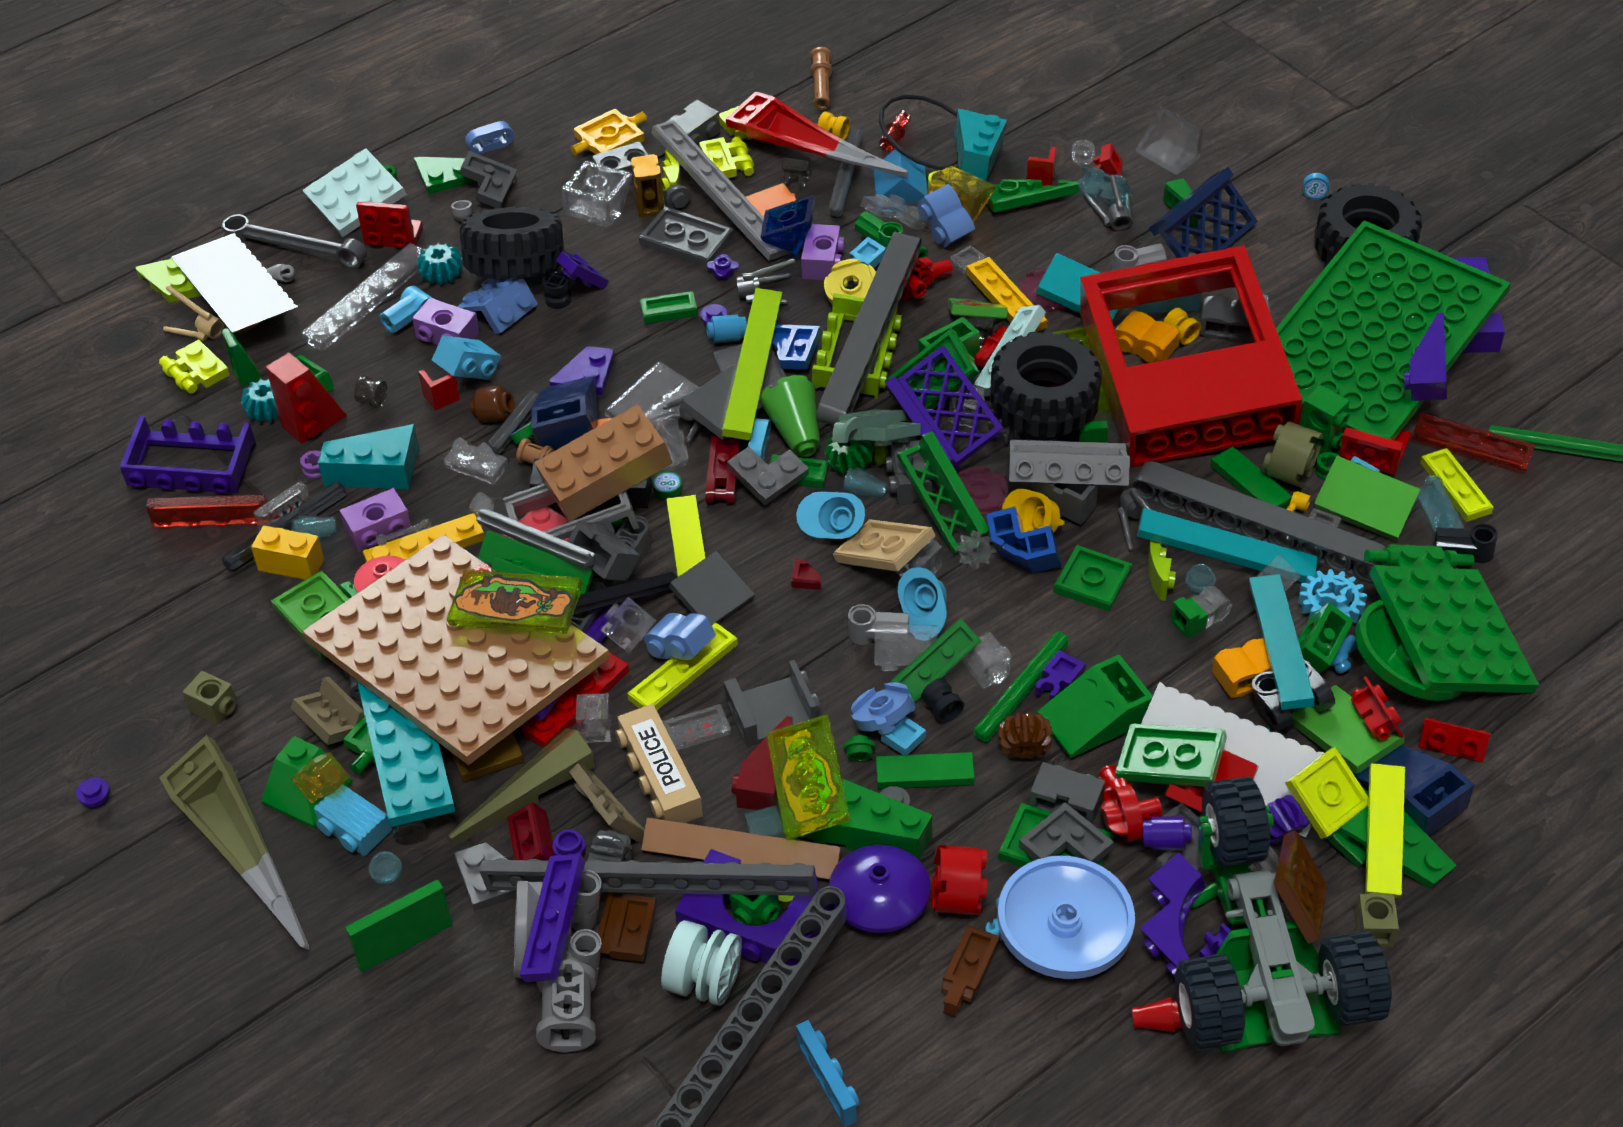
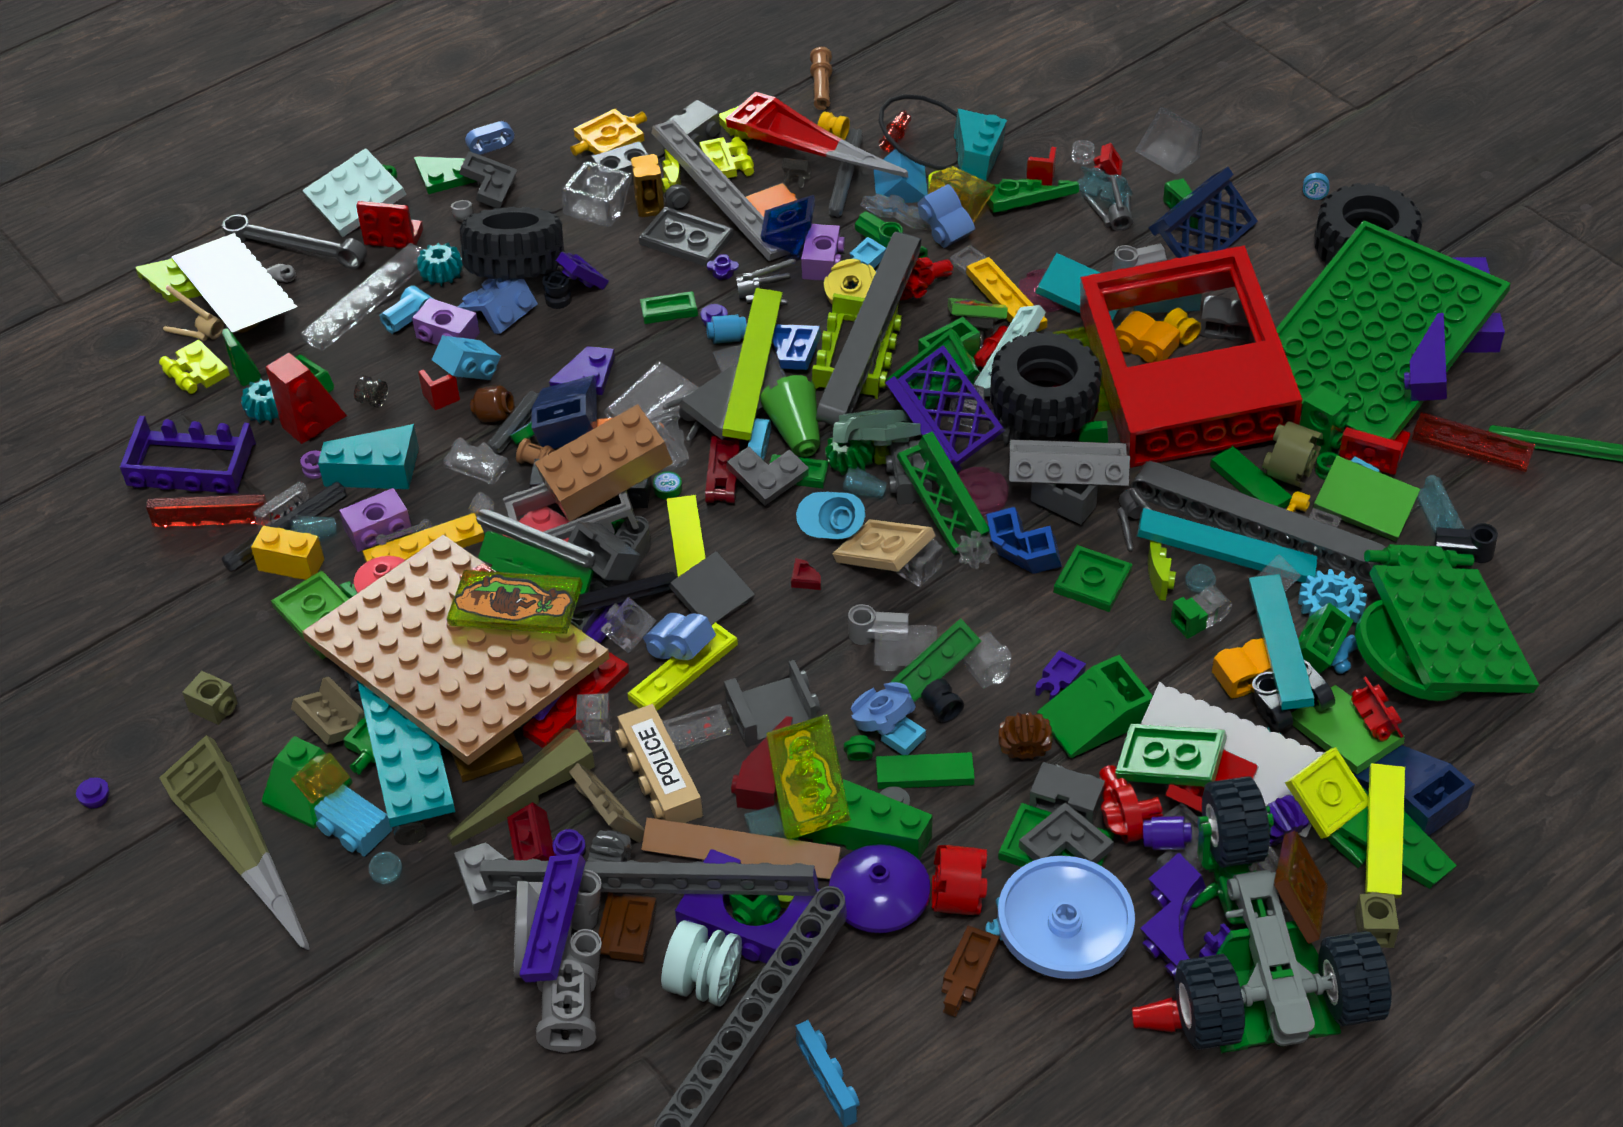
(399, 926): green tile -> none
(923, 598): medium azure piece -> none
(1020, 687): green axle -> none
(1034, 509): yellow piece -> none
(1454, 739): red hinge -> none
(1459, 486): neon yellow tile -> none

